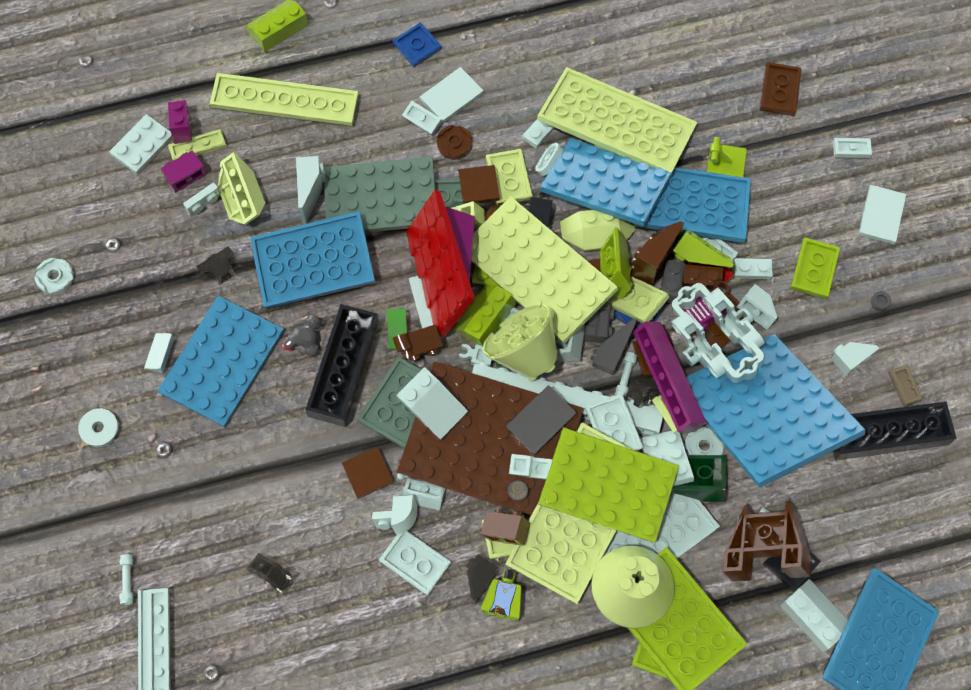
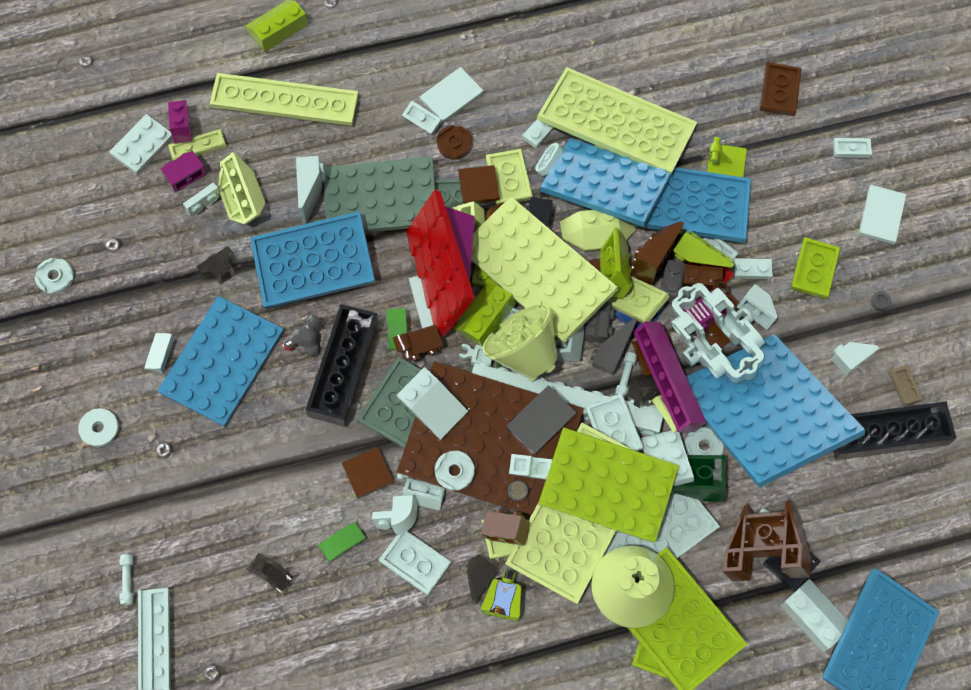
(341, 542): none -> bright green slope
(417, 44): blue tile -> none
(457, 482): none -> light aqua tile

